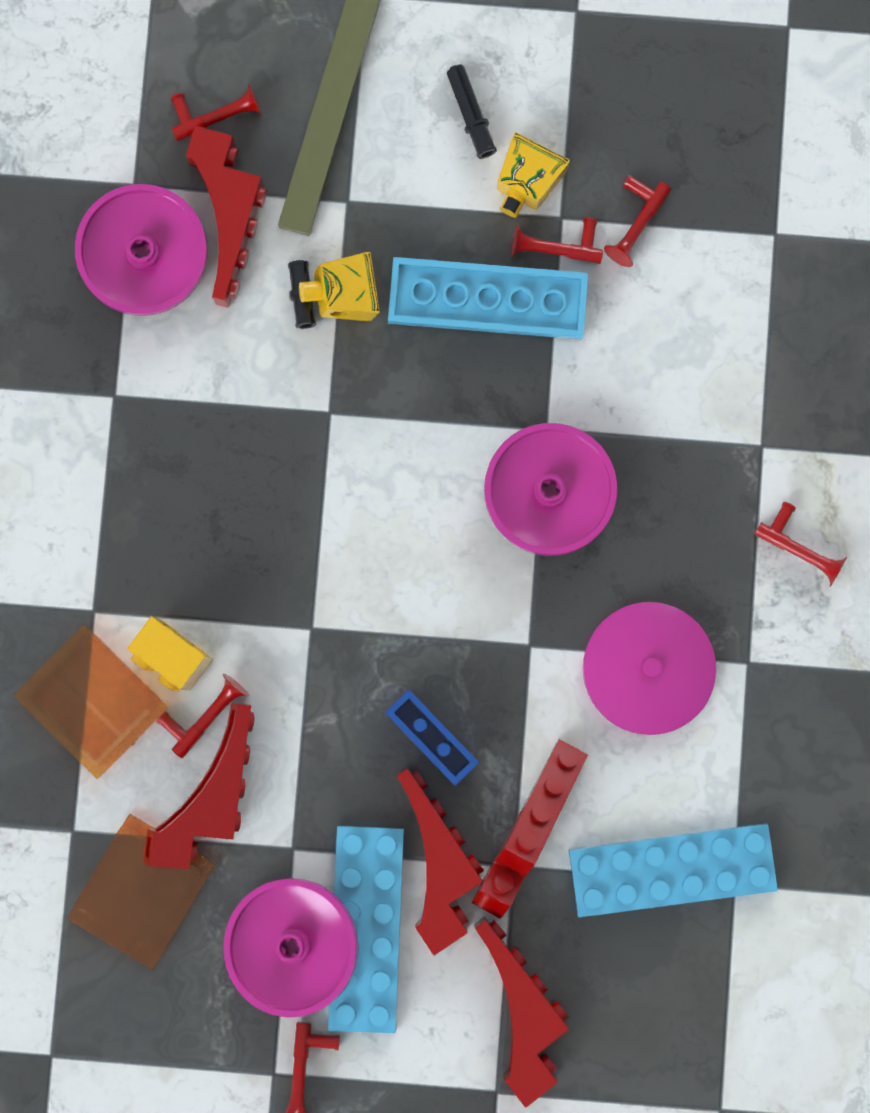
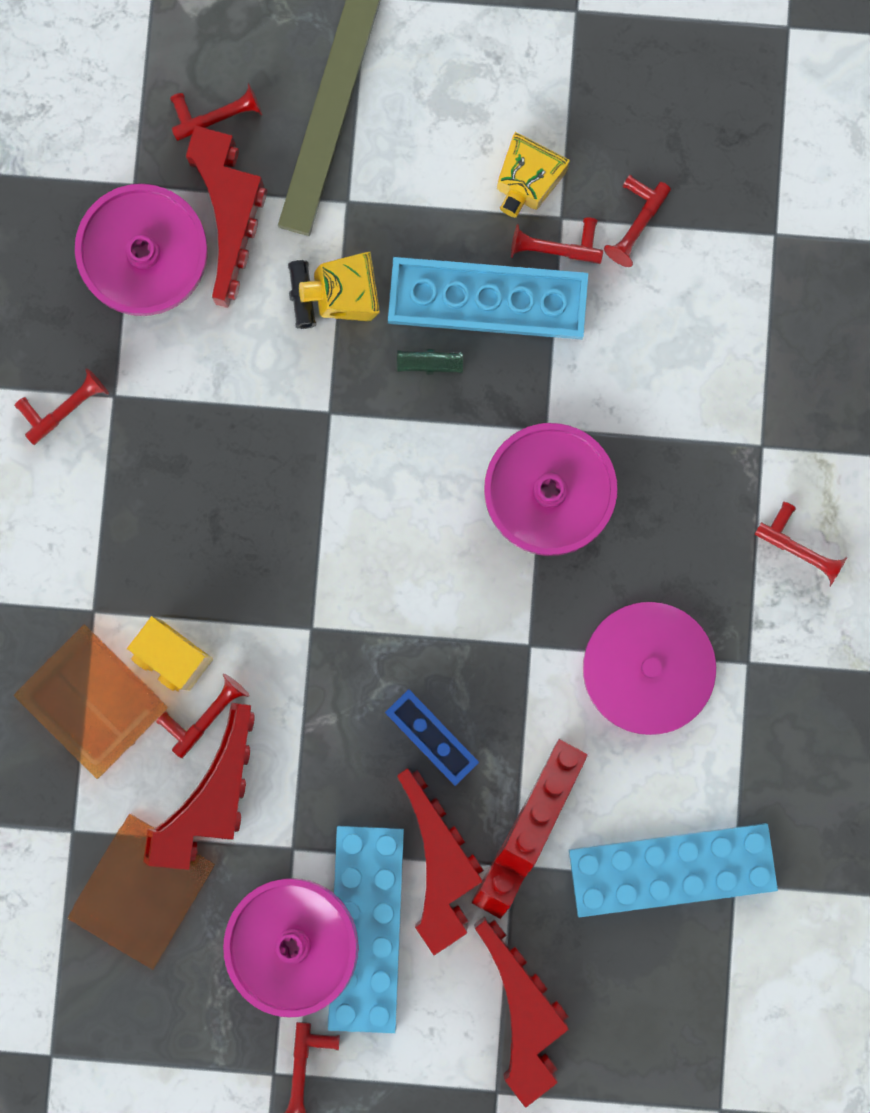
(42, 427): none -> red piece
(429, 361): none -> clear green pin
(471, 112): black axle -> none

